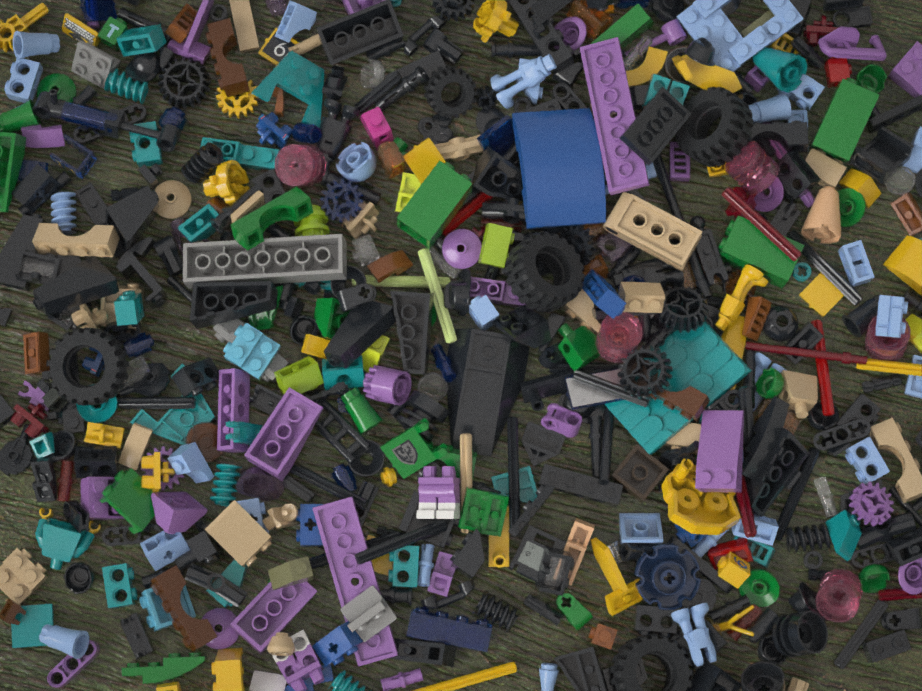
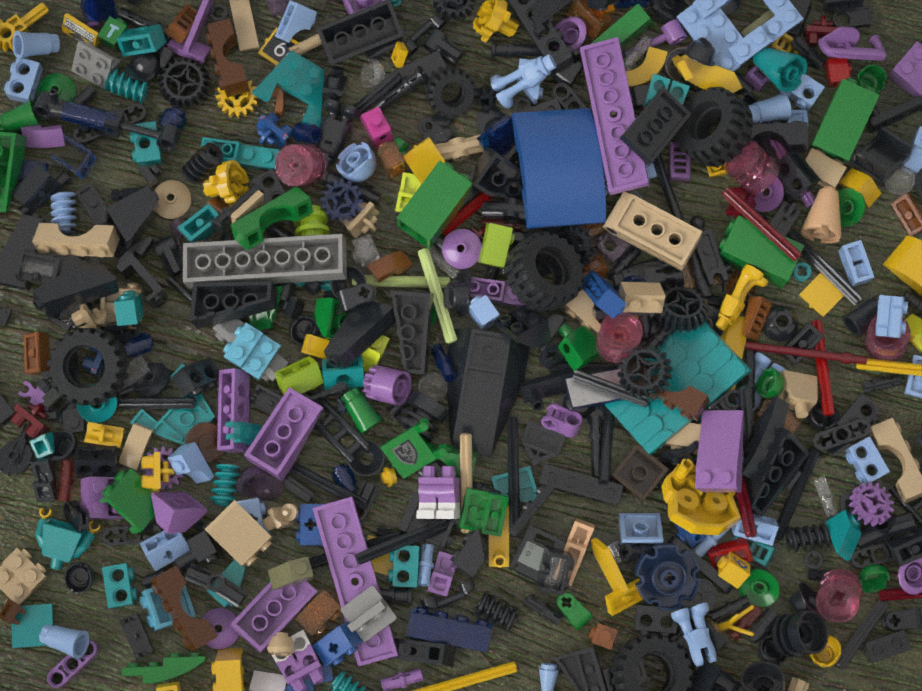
(318, 613): none -> clear orange brick
(399, 54): none -> yellow tile
(830, 654): none -> yellow hair

